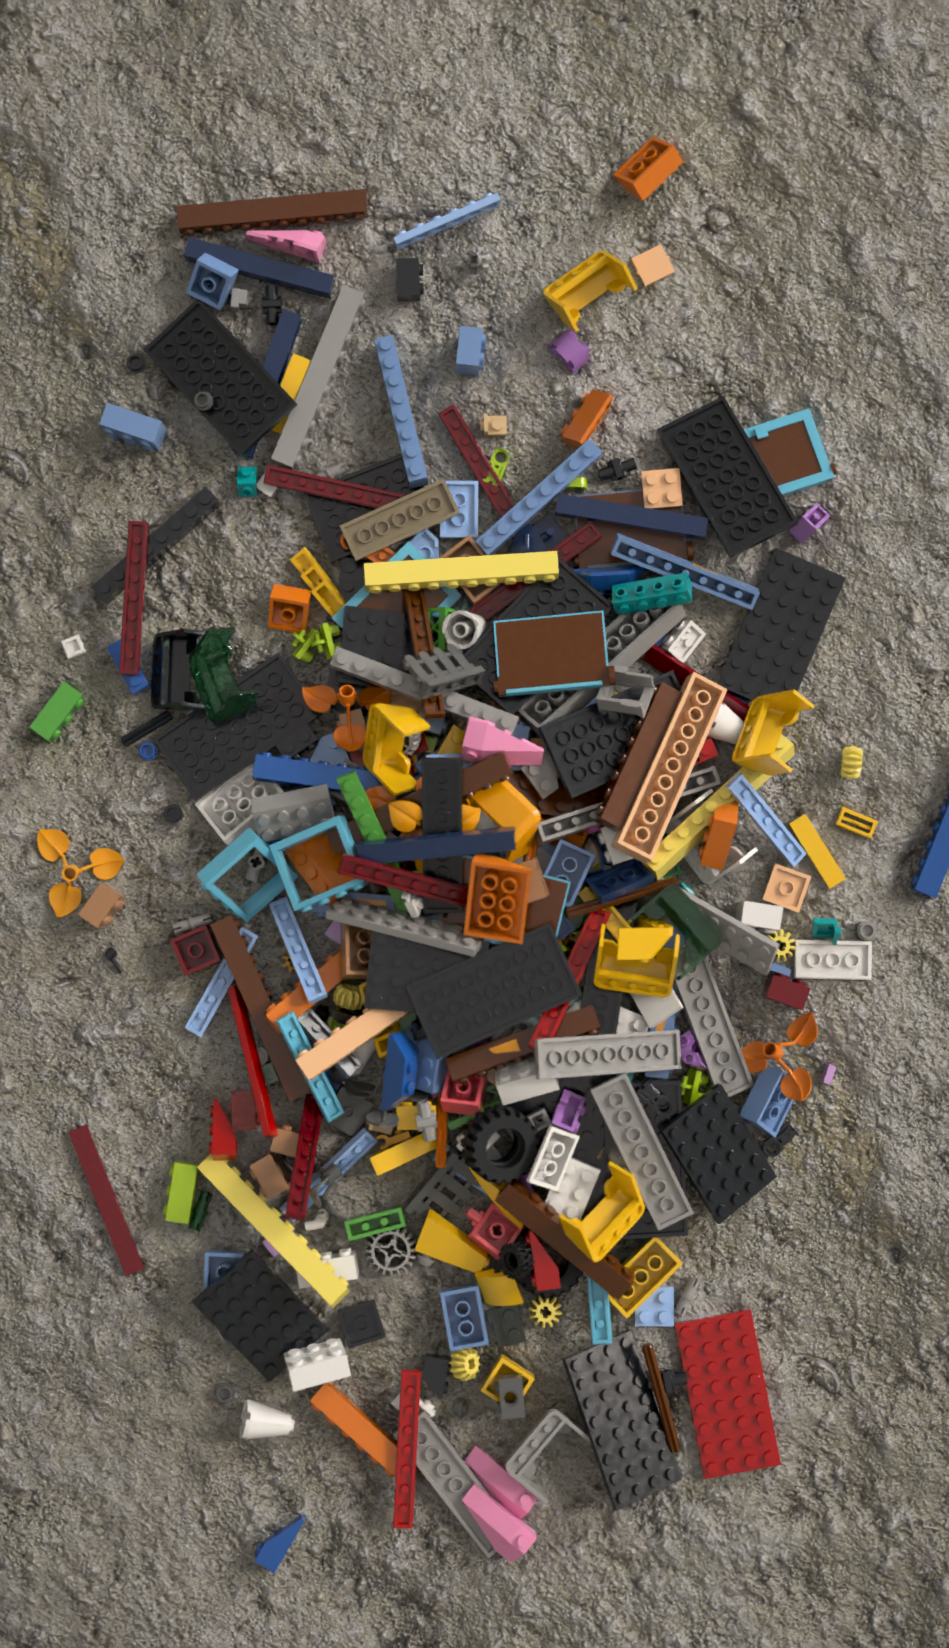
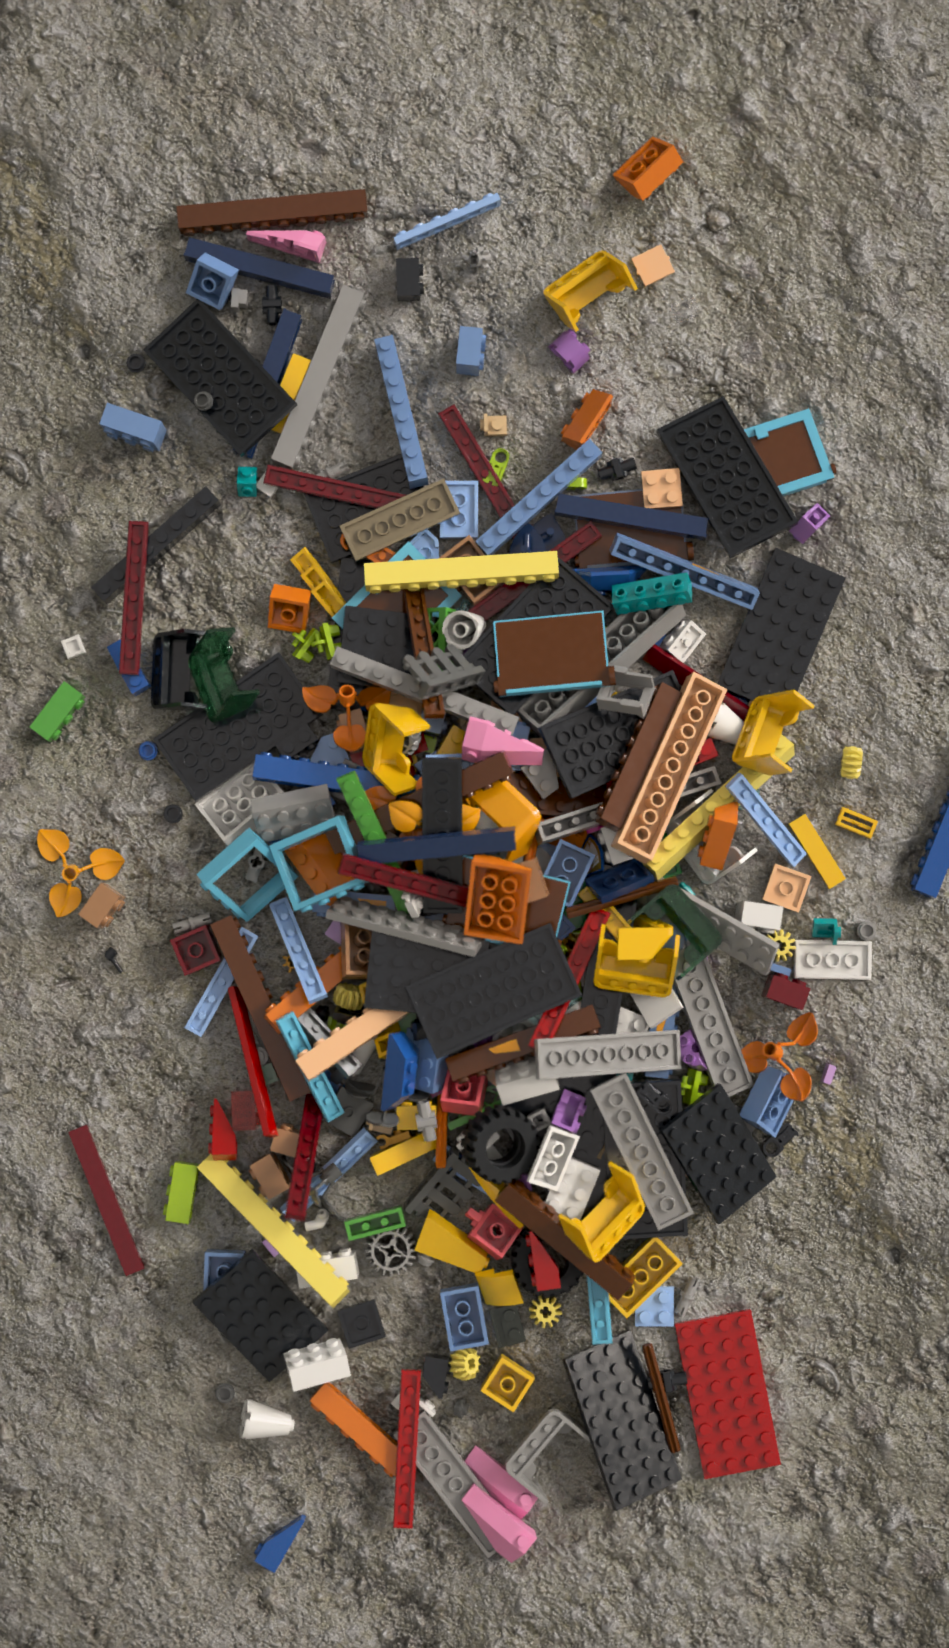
(146, 728): black axle -> none
(200, 1211): dark green pin -> none
(514, 1408): dark grey brick -> none
(523, 1257): black tyre -> none

